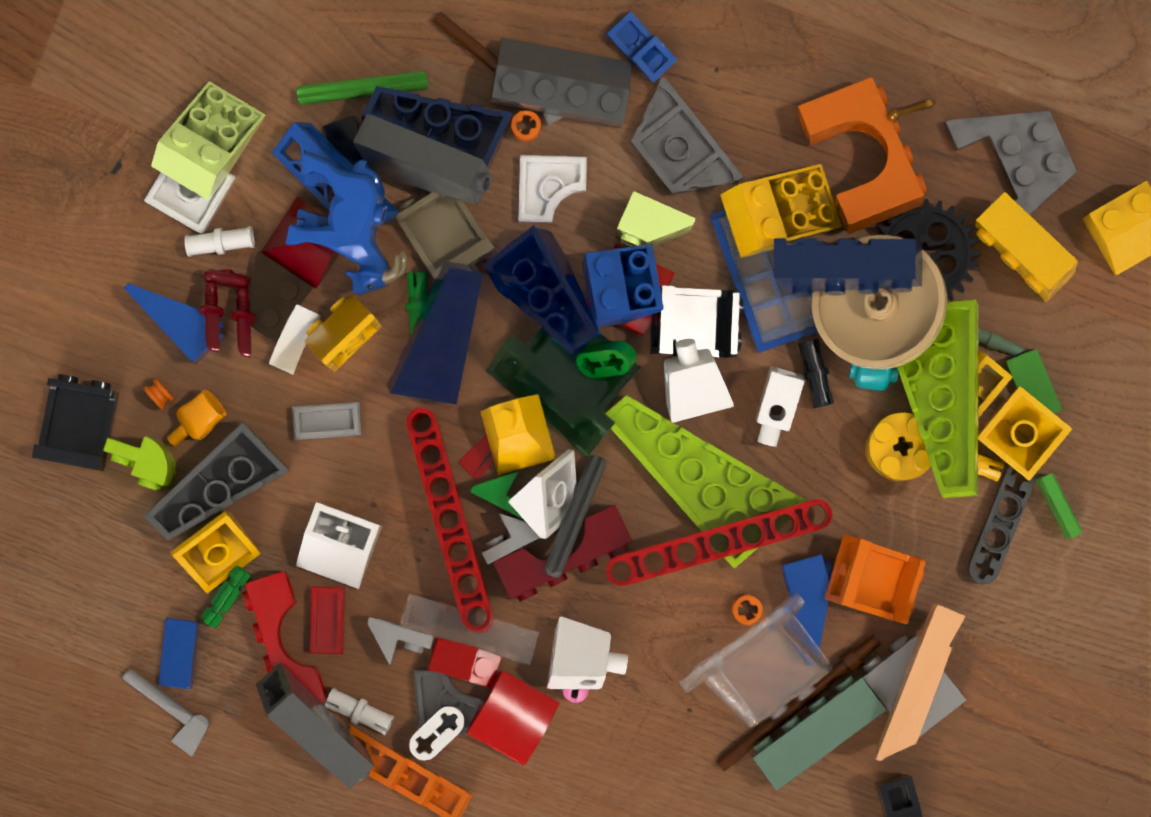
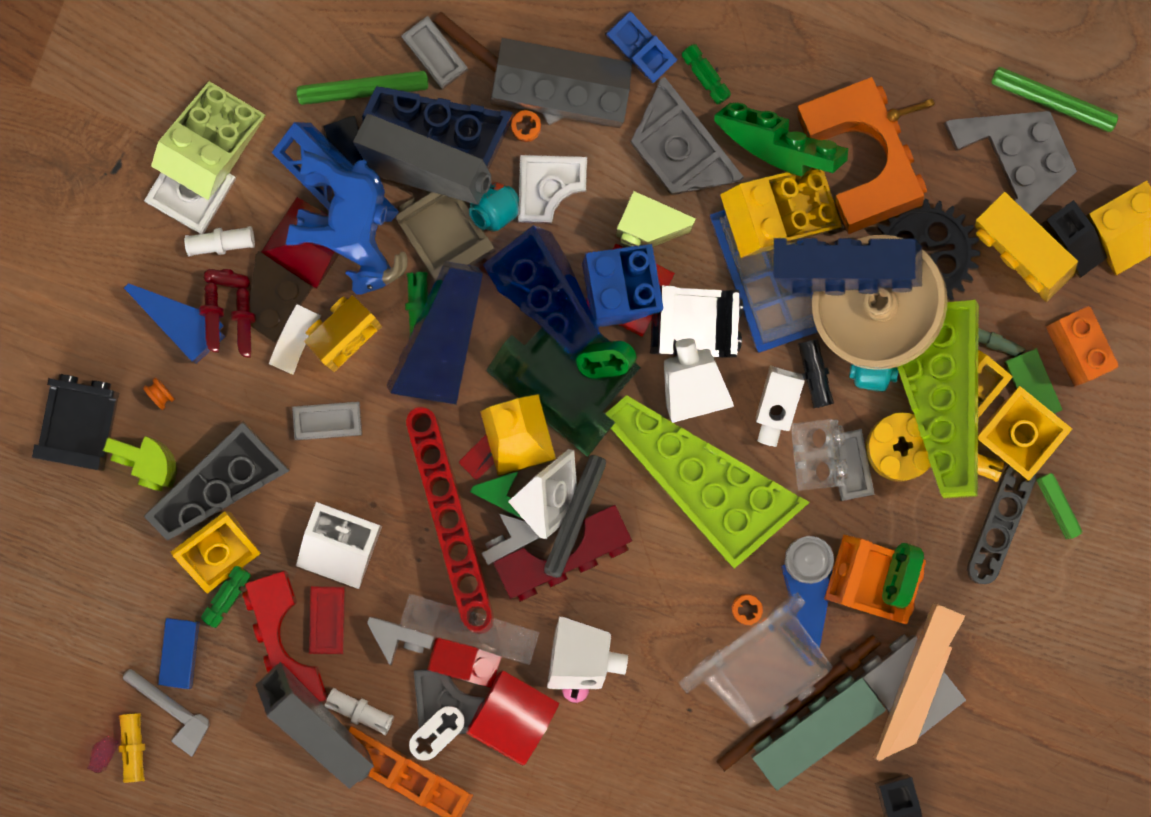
(102, 754): none -> clear pink tile
(131, 748): none -> yellow pin
(197, 418): light orange piece -> none
(434, 52): none -> light grey tile
(495, 208): none -> teal head
(706, 74): none -> green axle
(735, 545): red beam -> none
(769, 139): none -> green slope
(809, 456): none -> clear brick
(809, 559): none -> light grey wheel
(859, 477): none -> light grey tile
(903, 575): none -> green beam
(1054, 99): none -> bright green axle
(1077, 236): none -> black slope
(1082, 346): none -> orange panel

